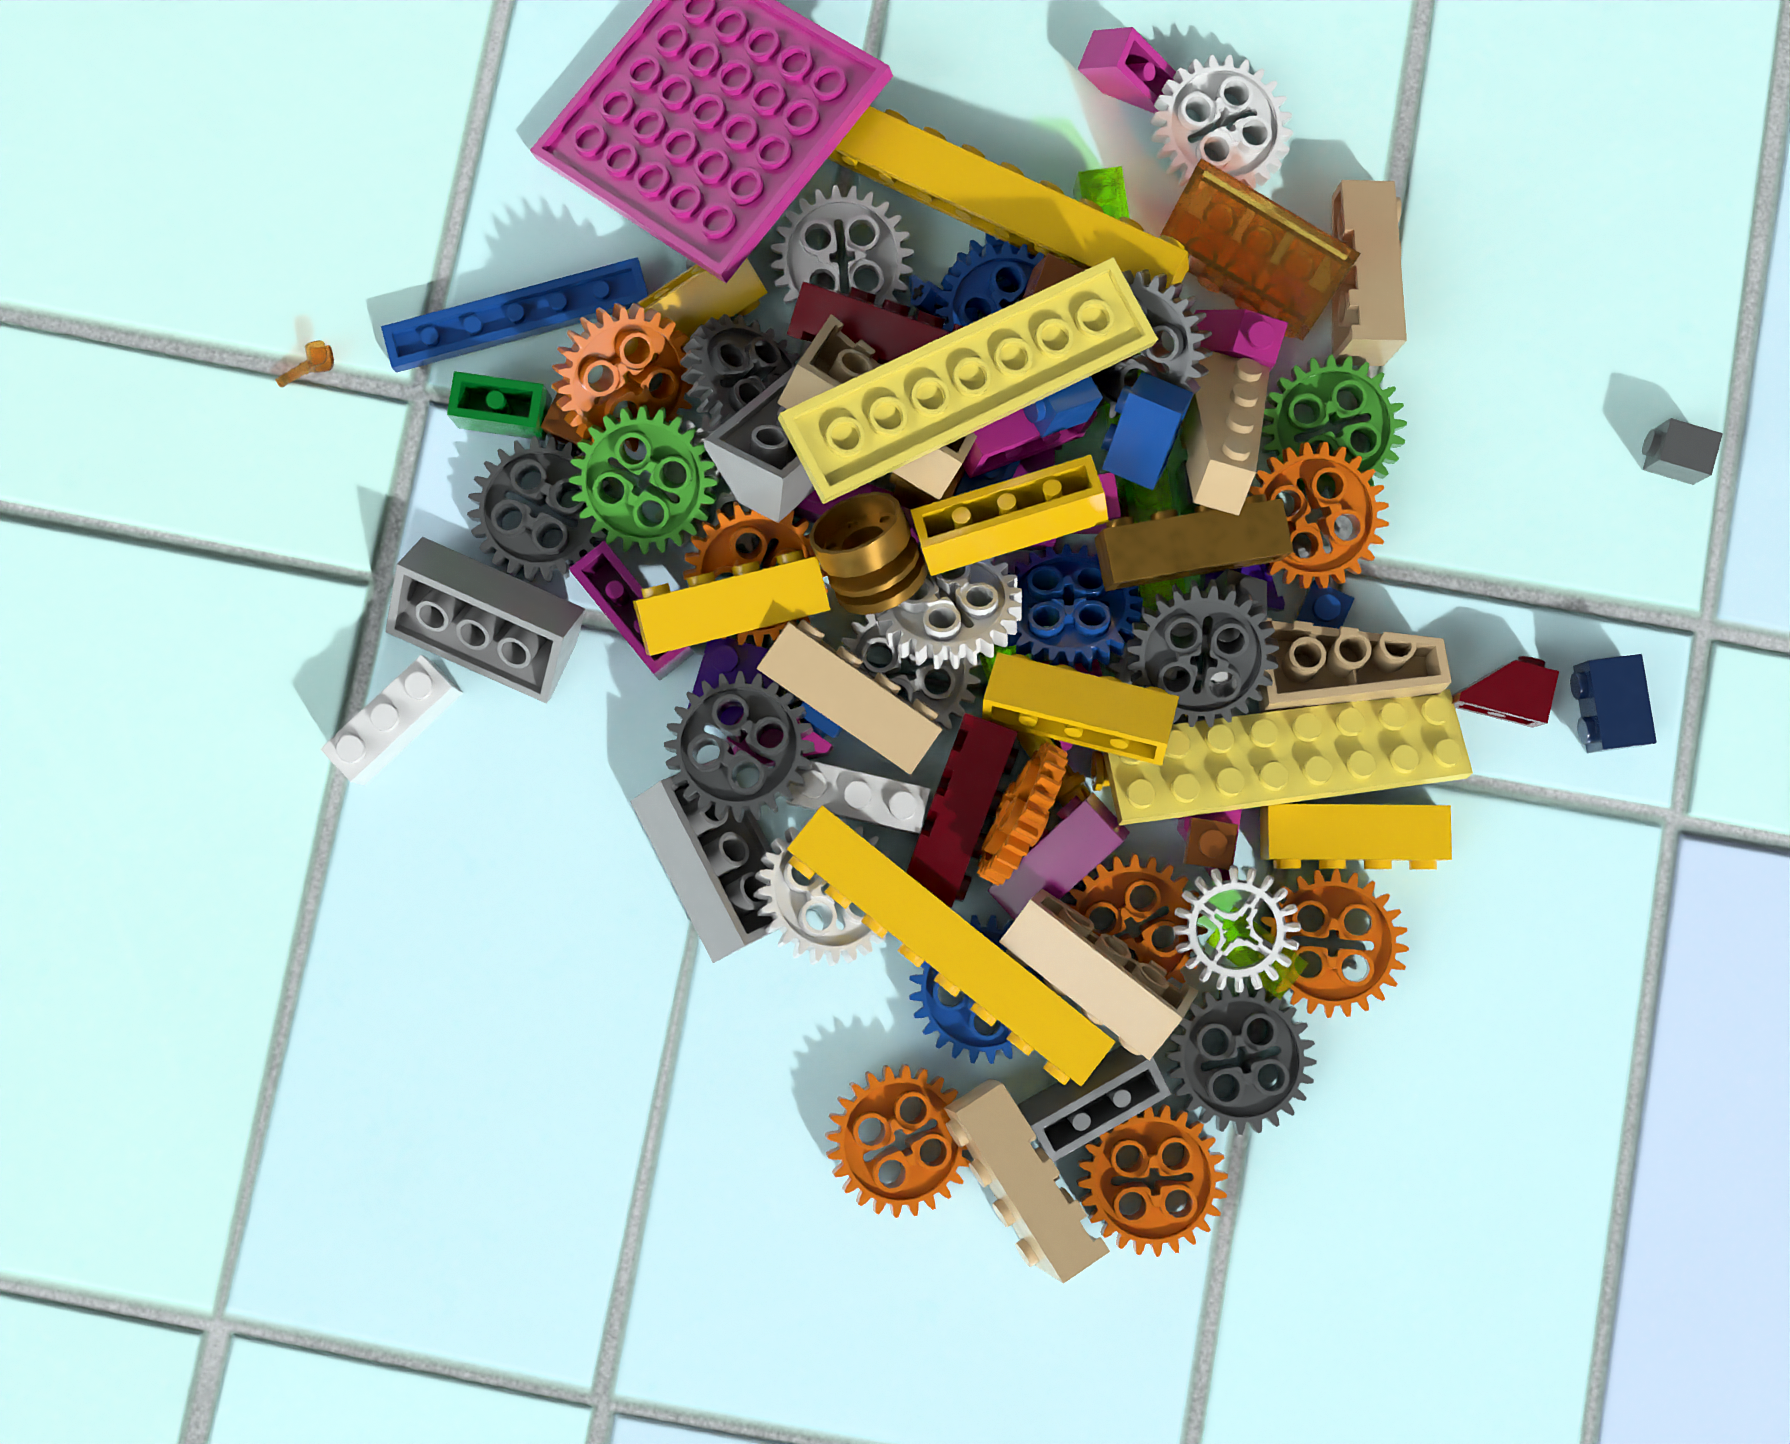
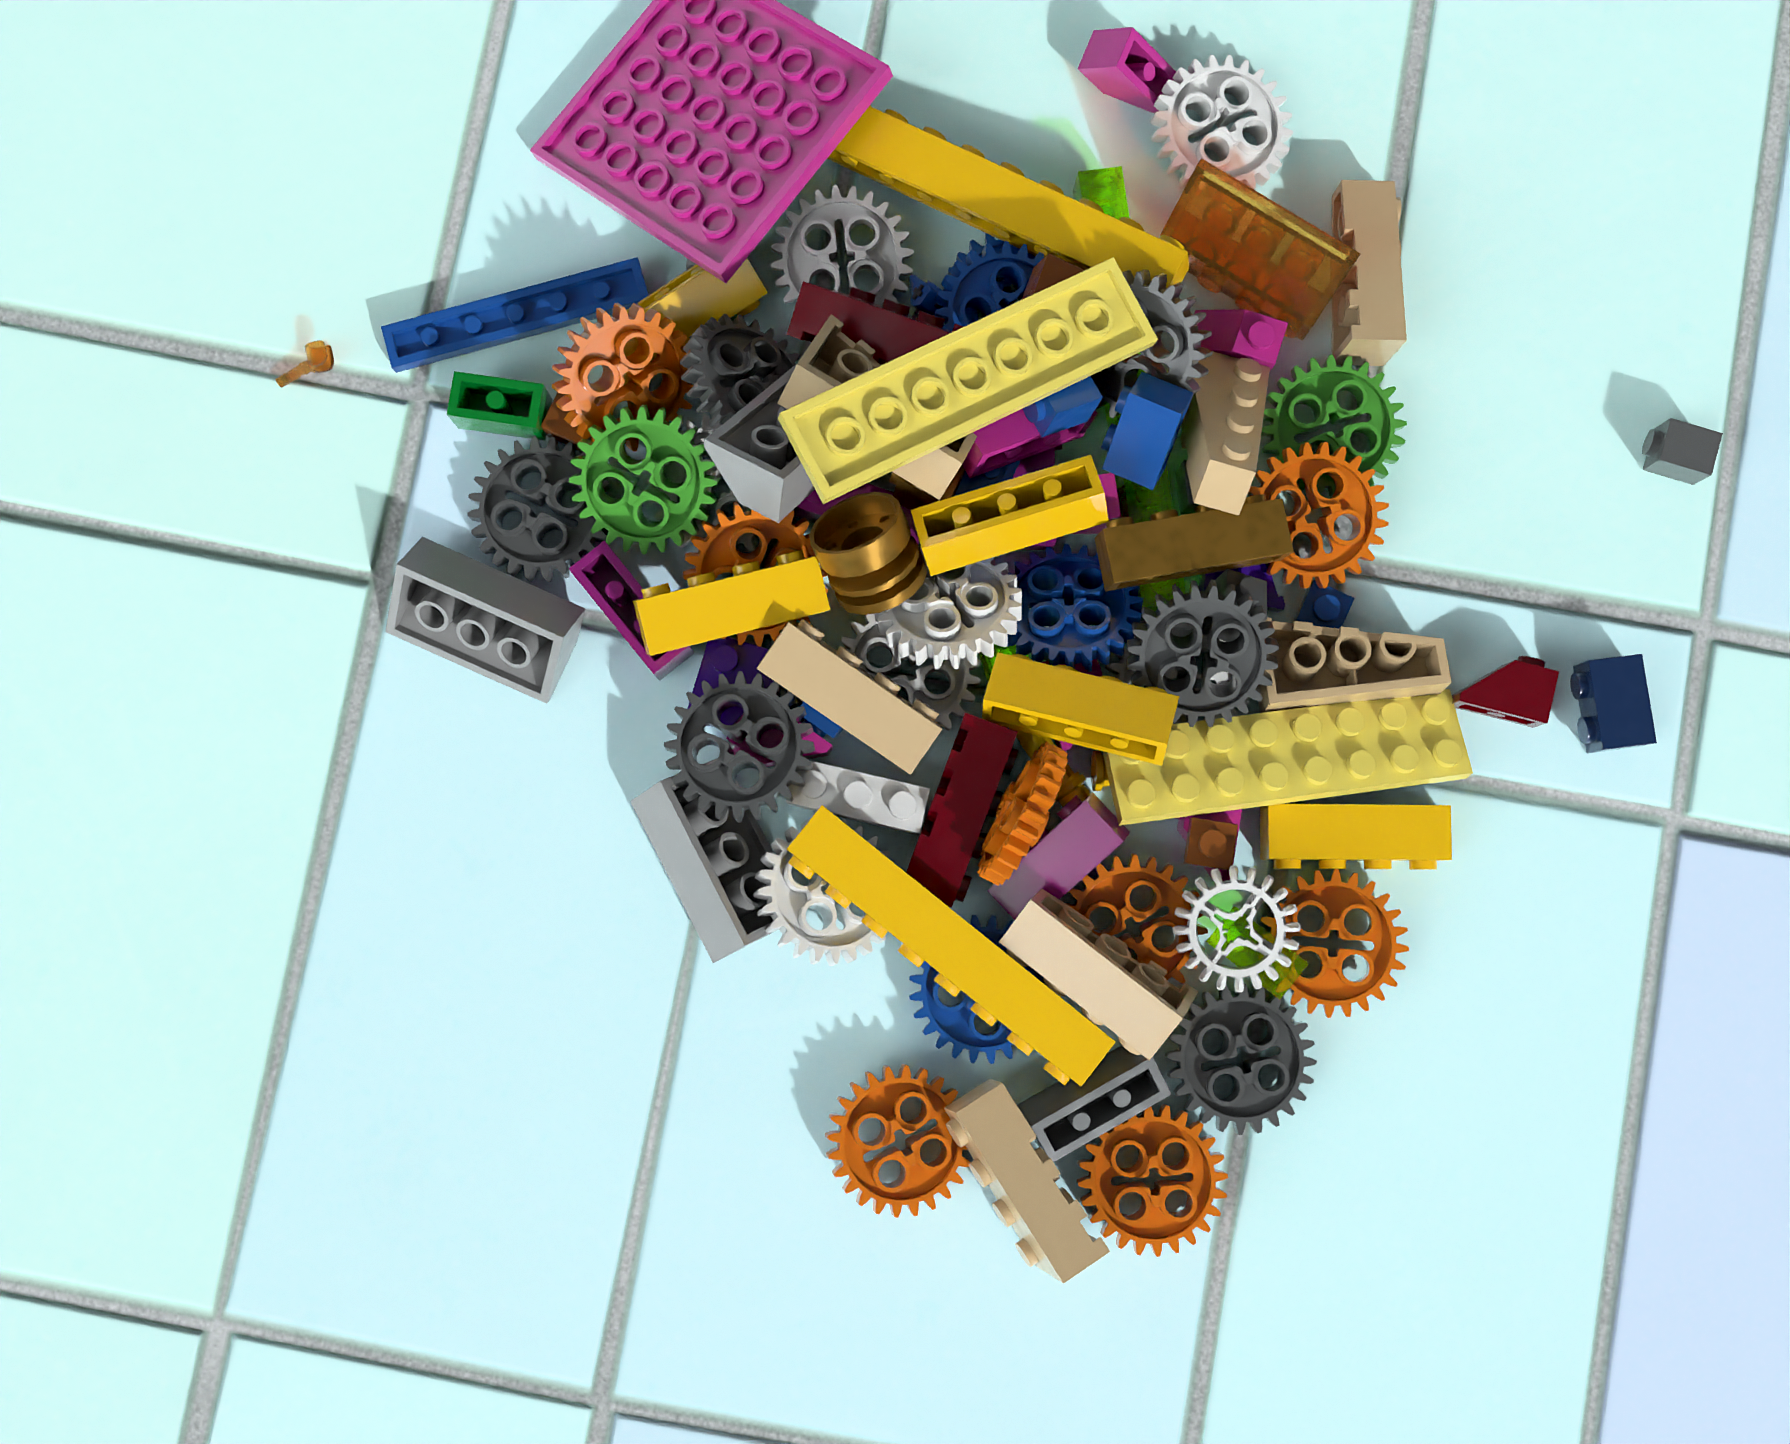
(391, 721): white brick -> none

